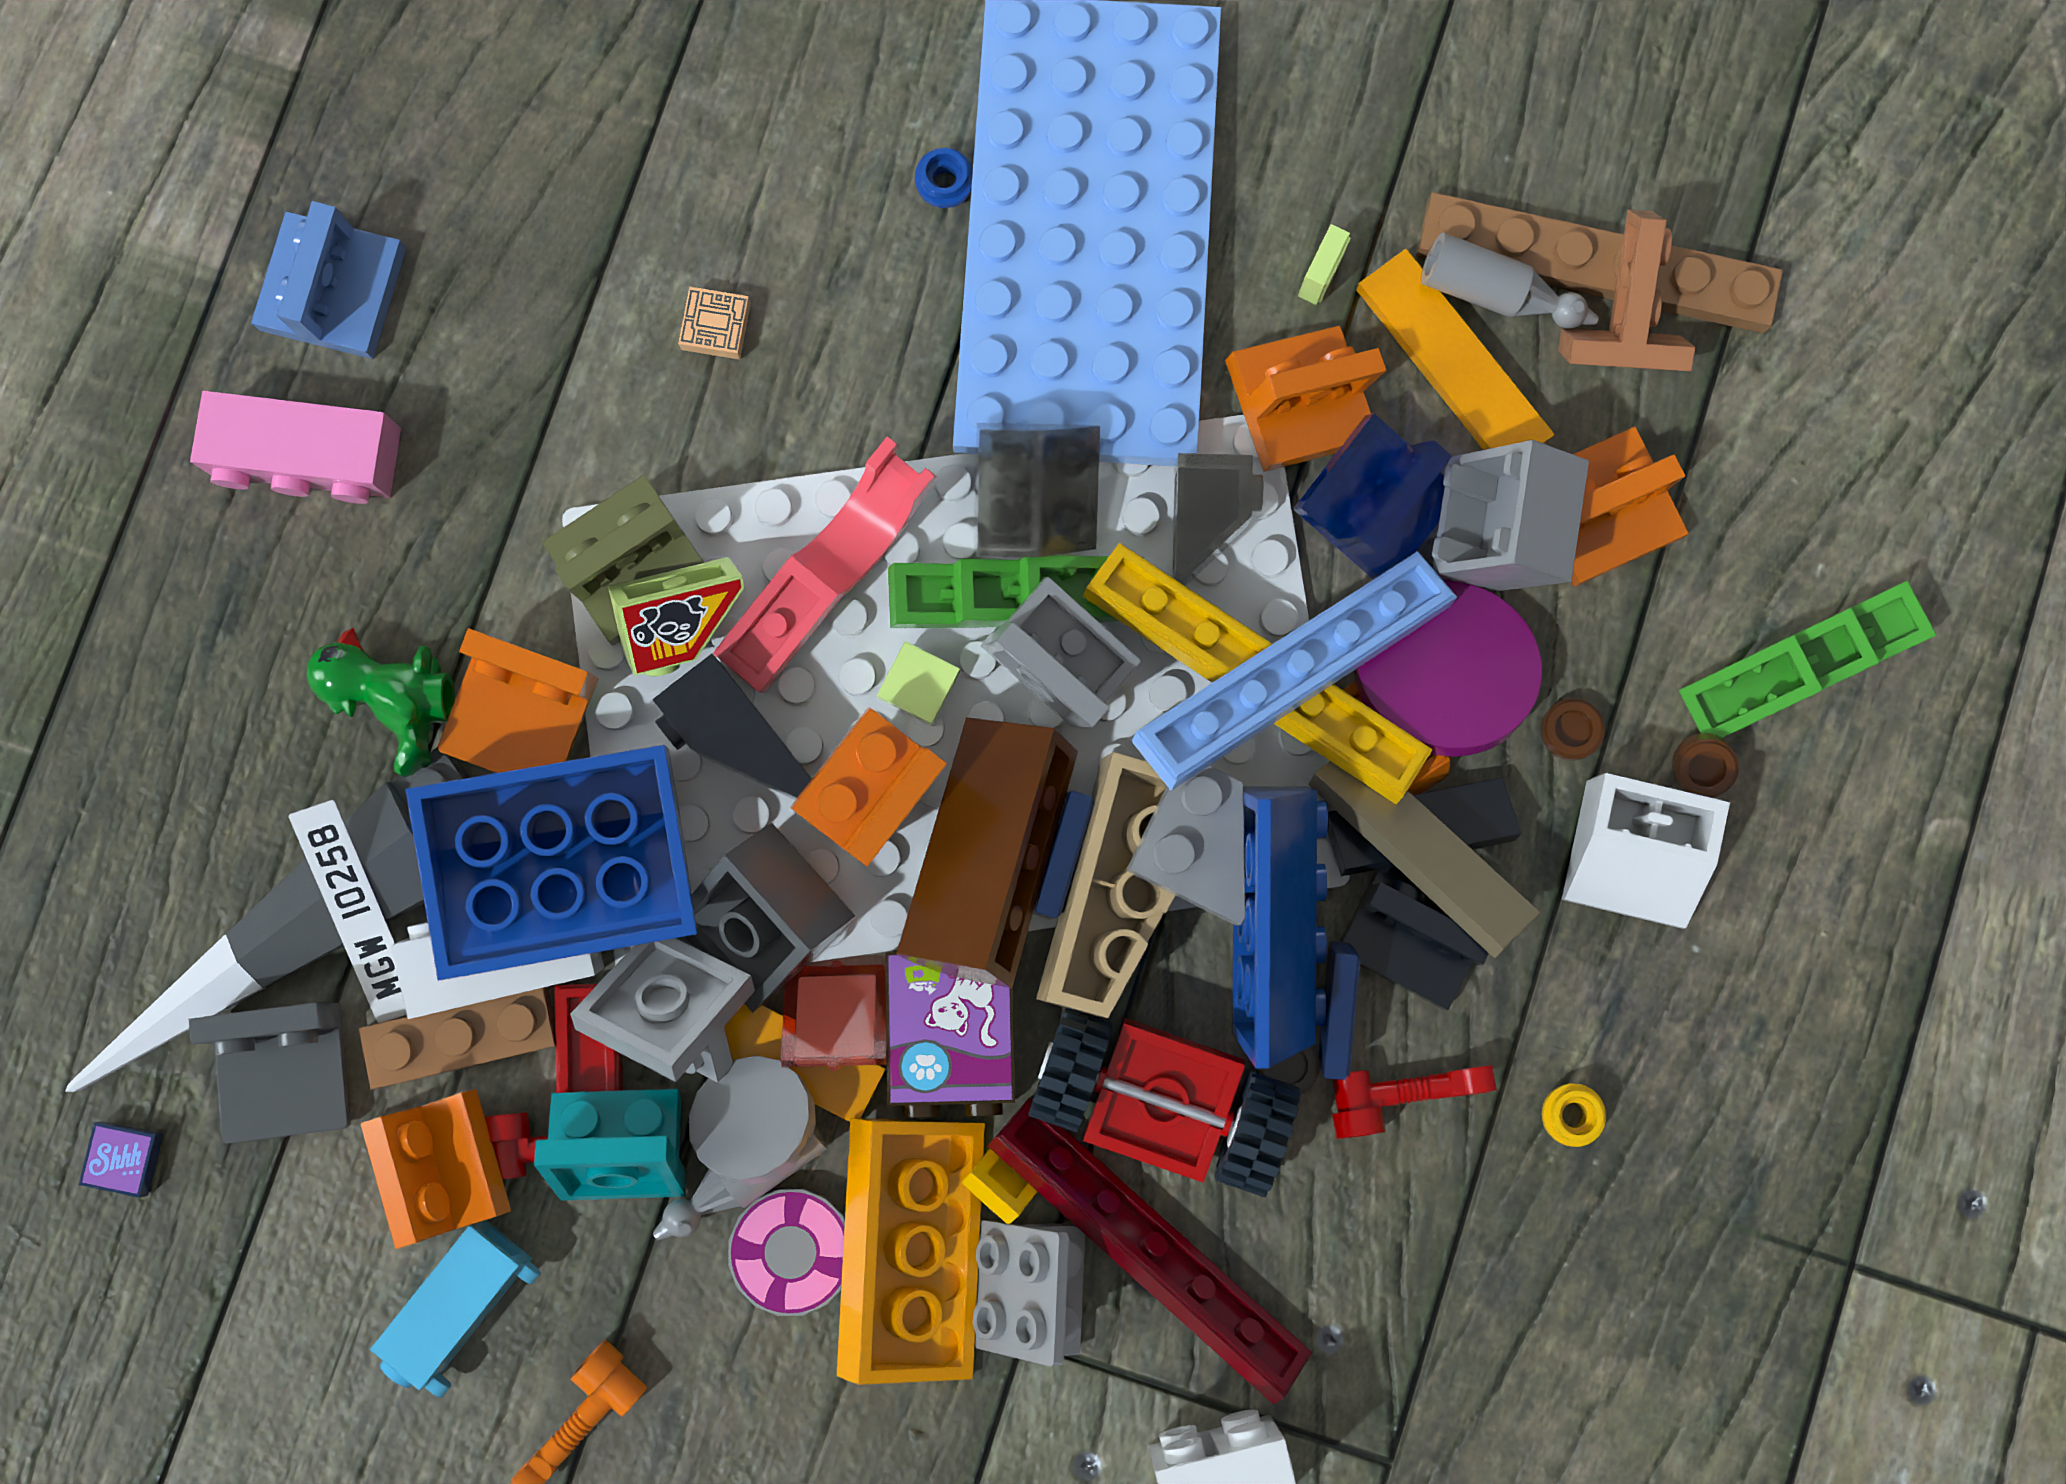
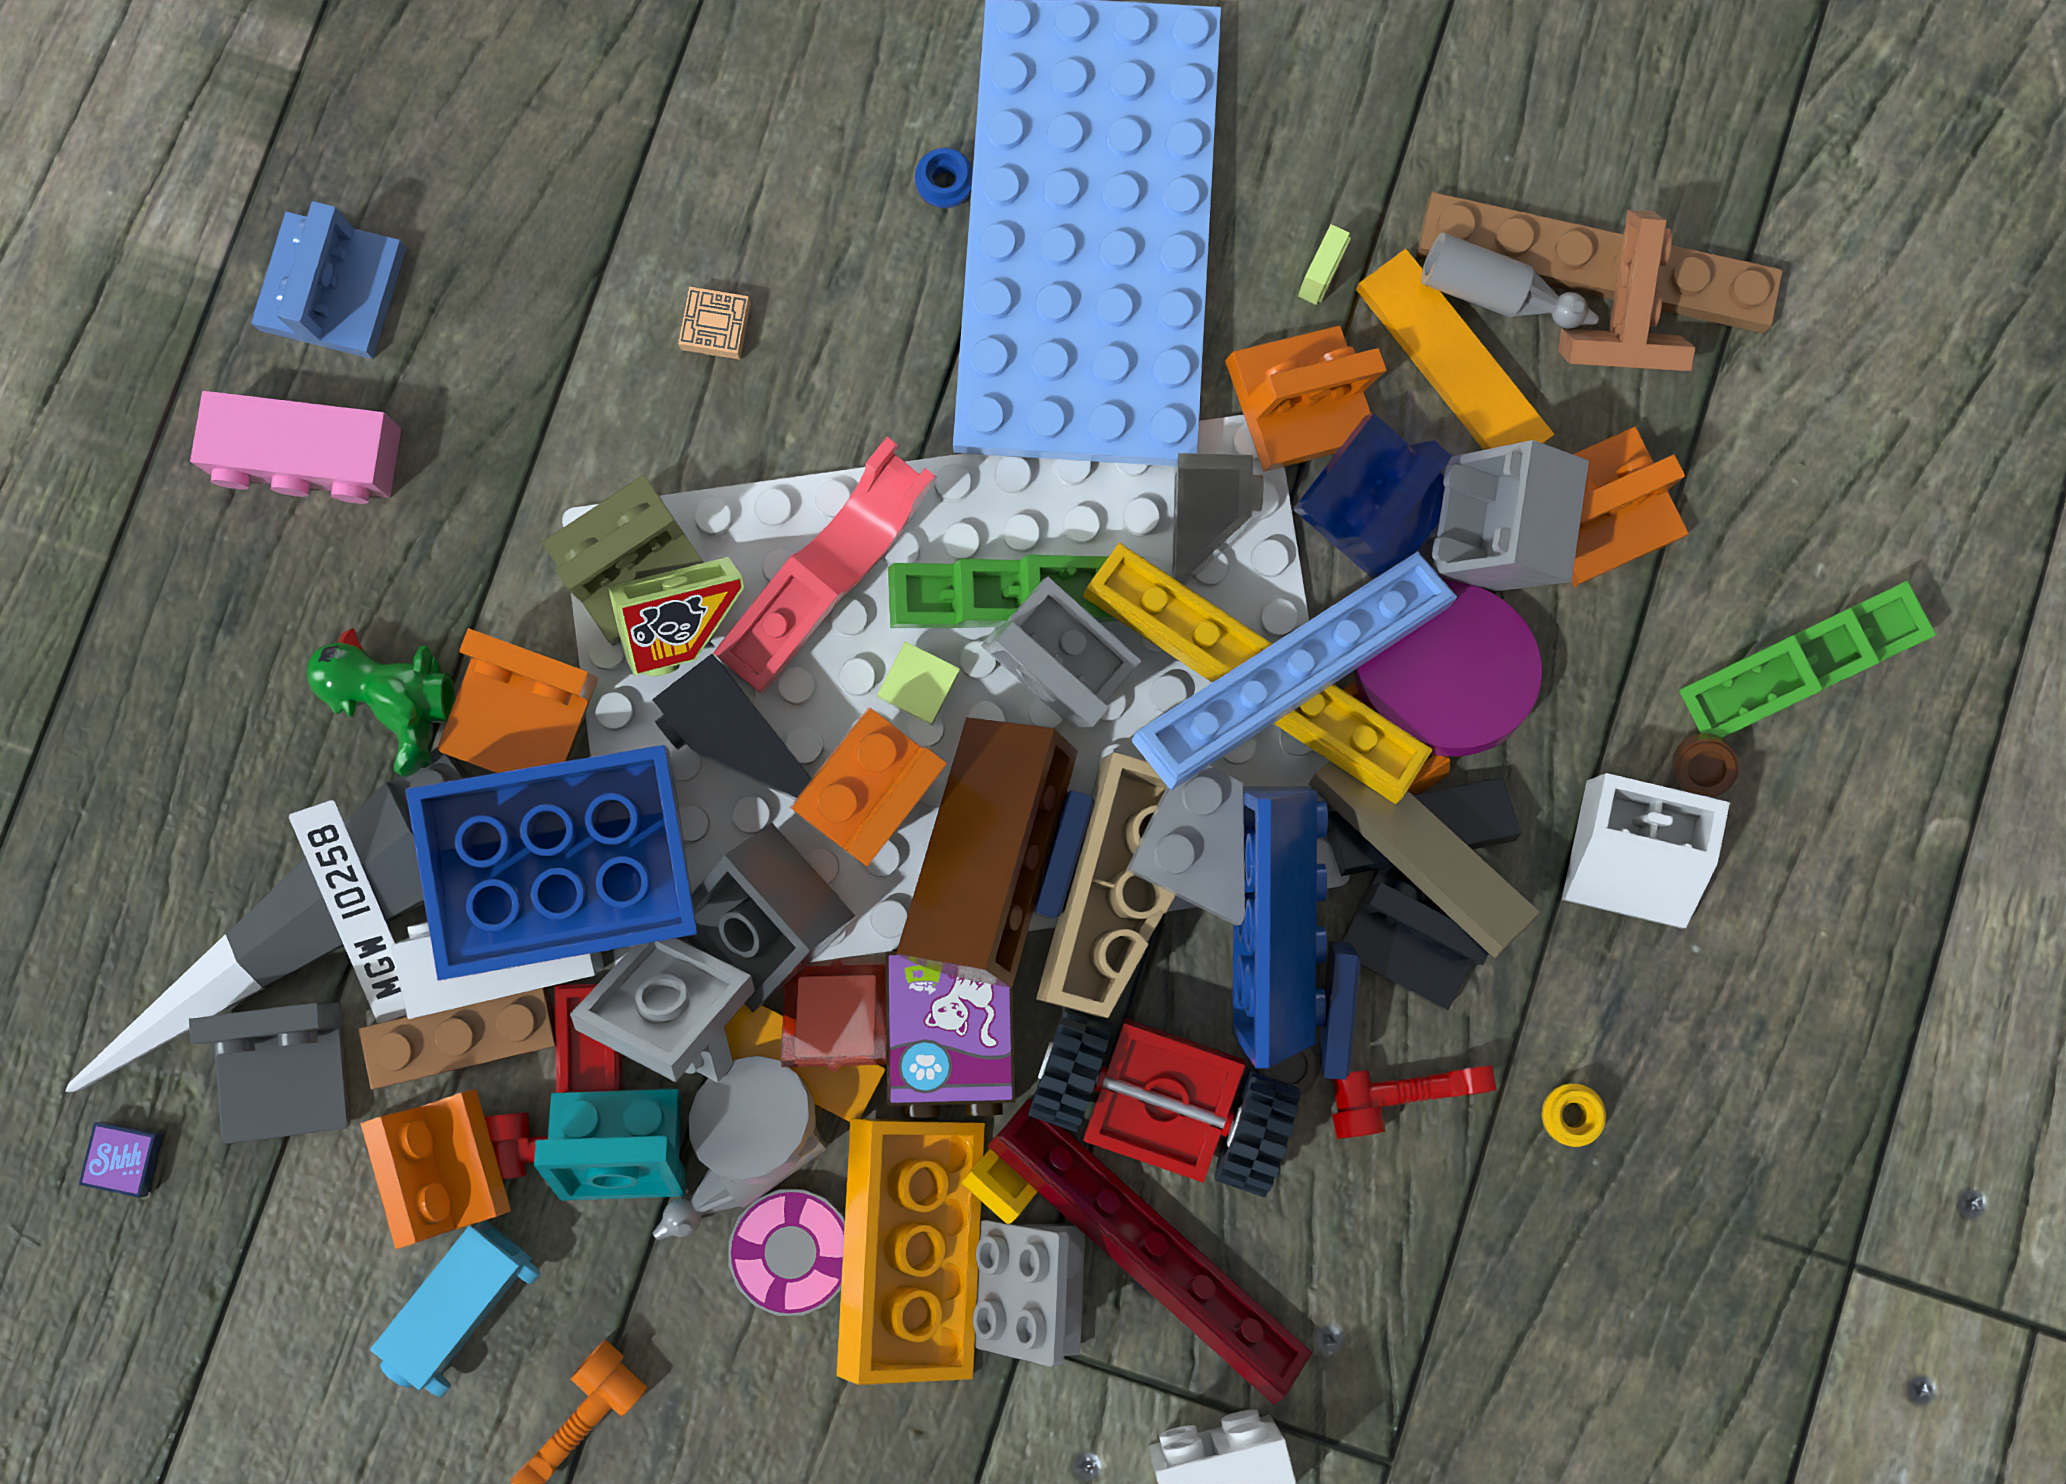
(1035, 489): clear smoke slope -> none
(1572, 729): reddish brown tile -> none

